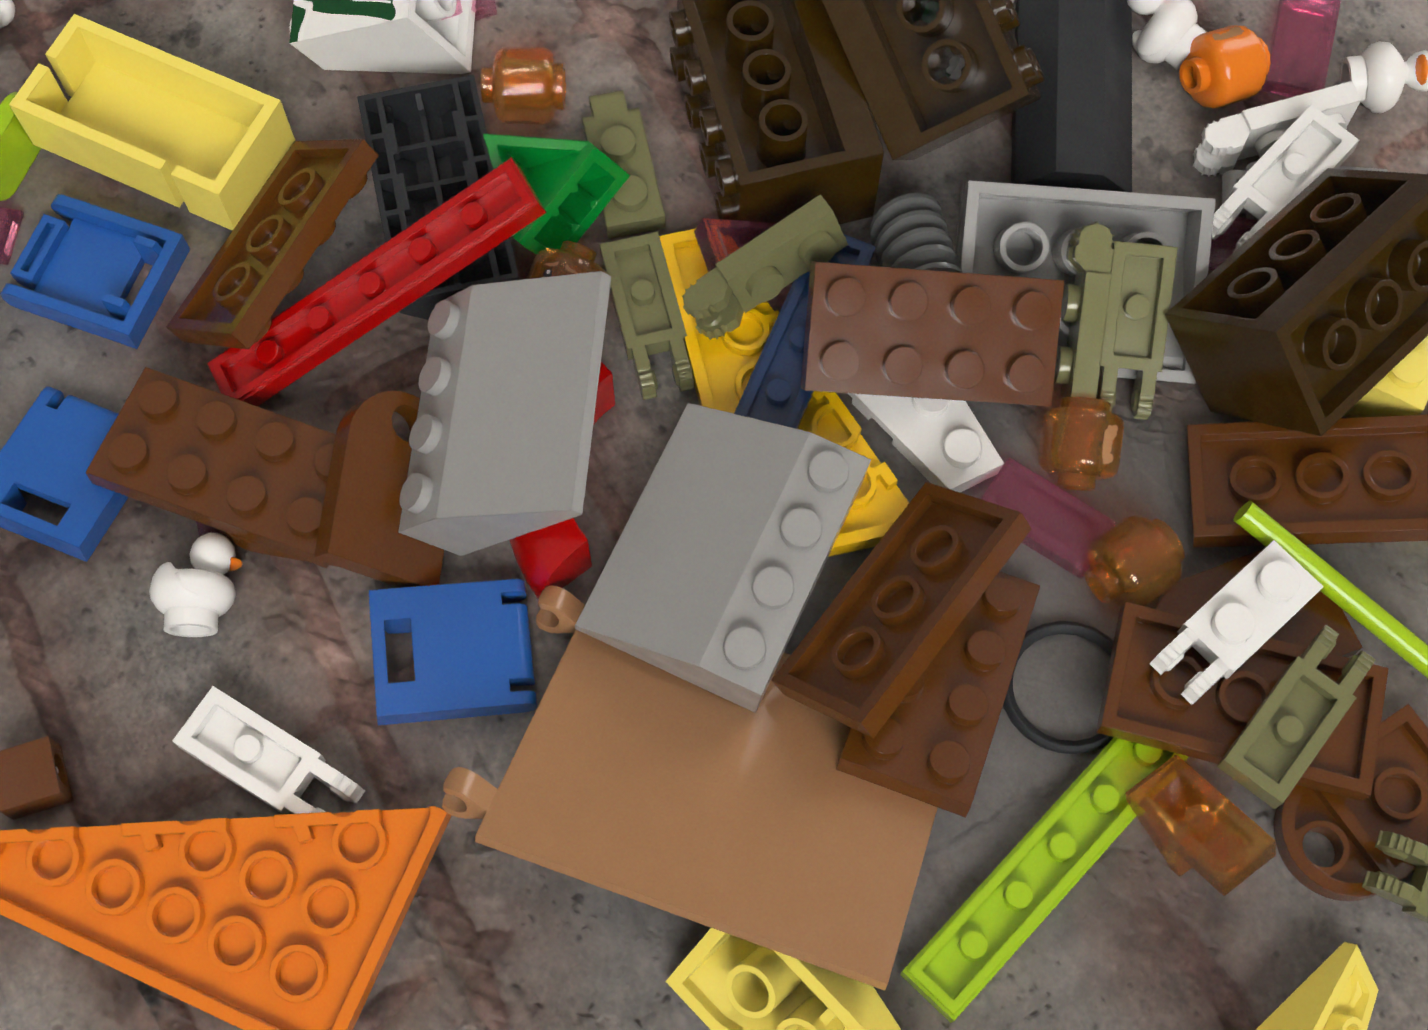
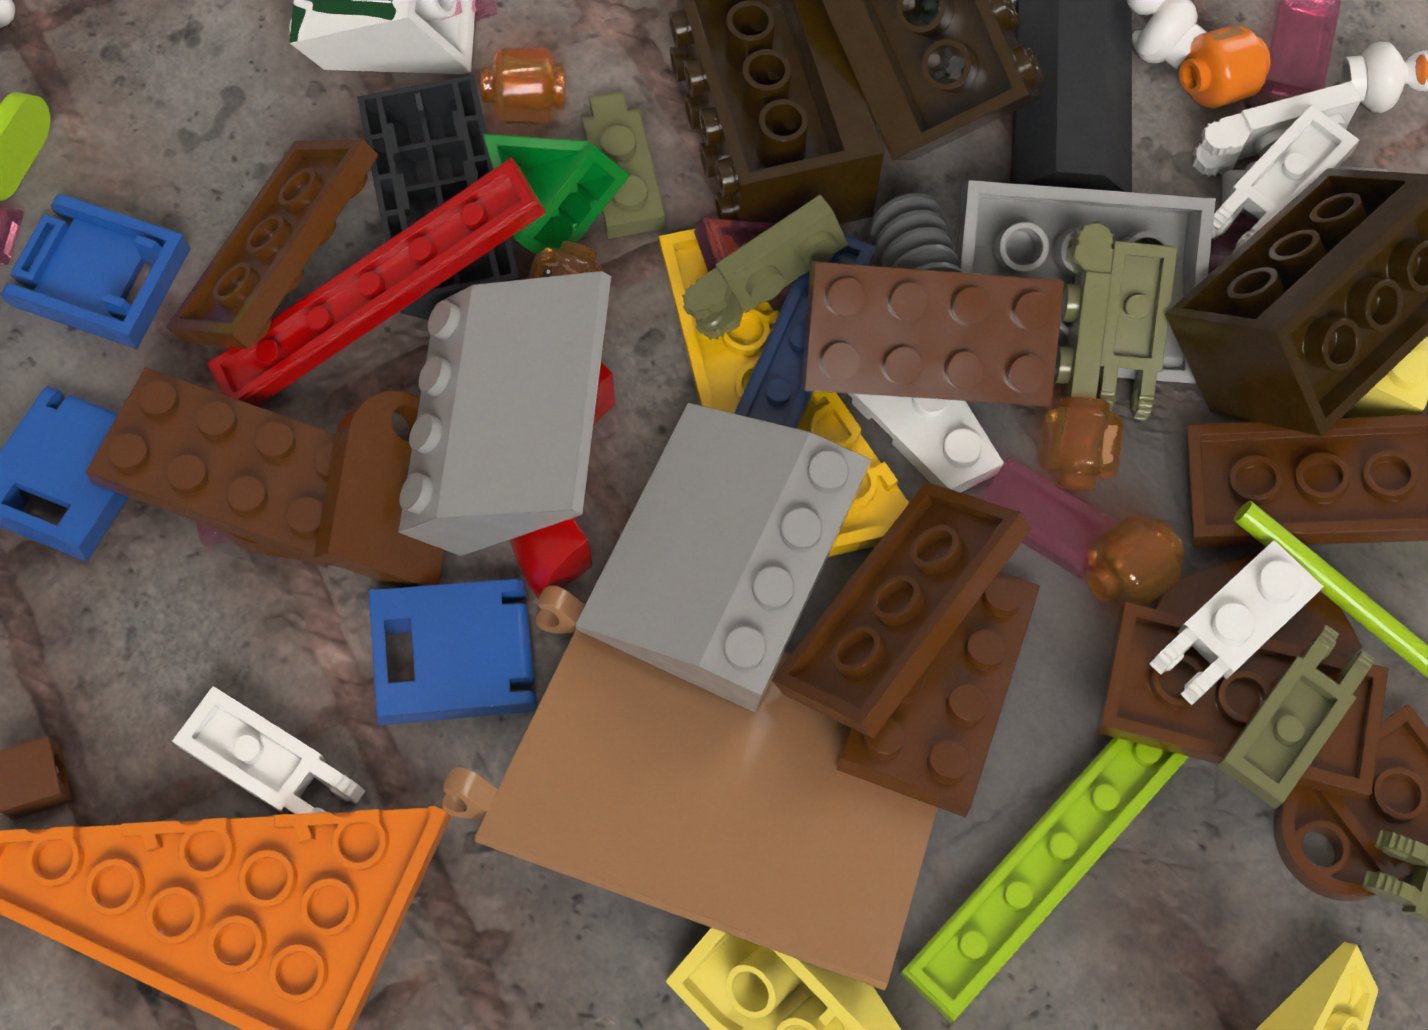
(154, 121): light yellow piece -> none
(198, 595): white animal -> none
(646, 308): olive hinge -> none
(1016, 716): black tyre -> none
(1199, 826): clear orange slope -> none

